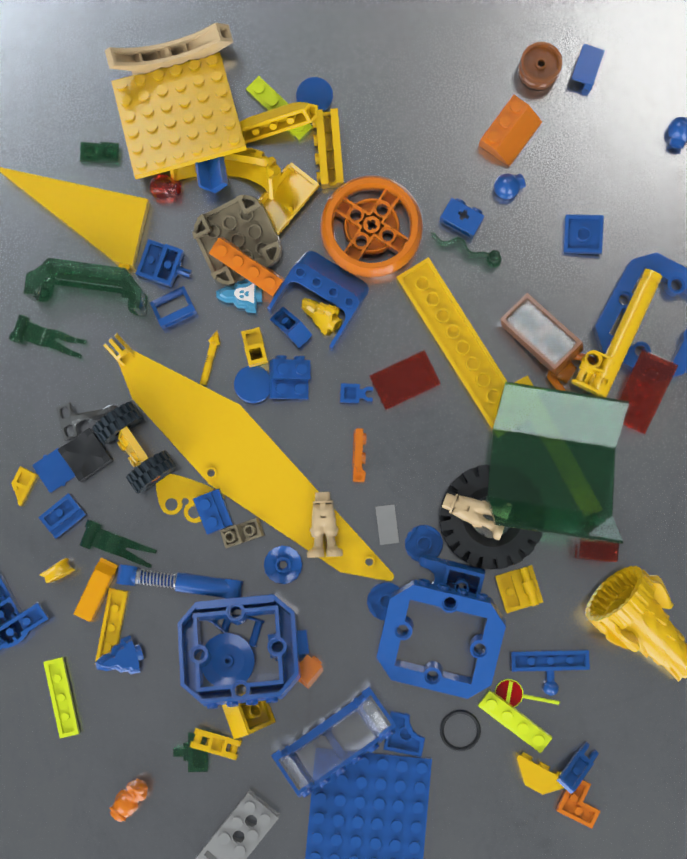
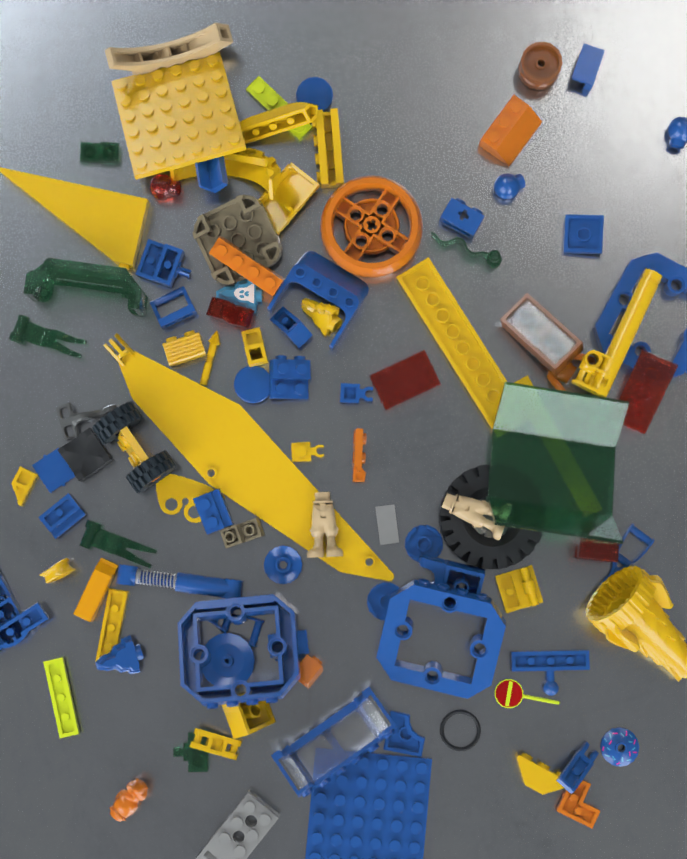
(184, 348): none -> yellow brick
(230, 313): none -> clear red brick
(303, 451): none -> yellow plate
(515, 721): neon yellow plate -> none
(610, 744): none -> blue dish
(623, 560): none -> blue piece

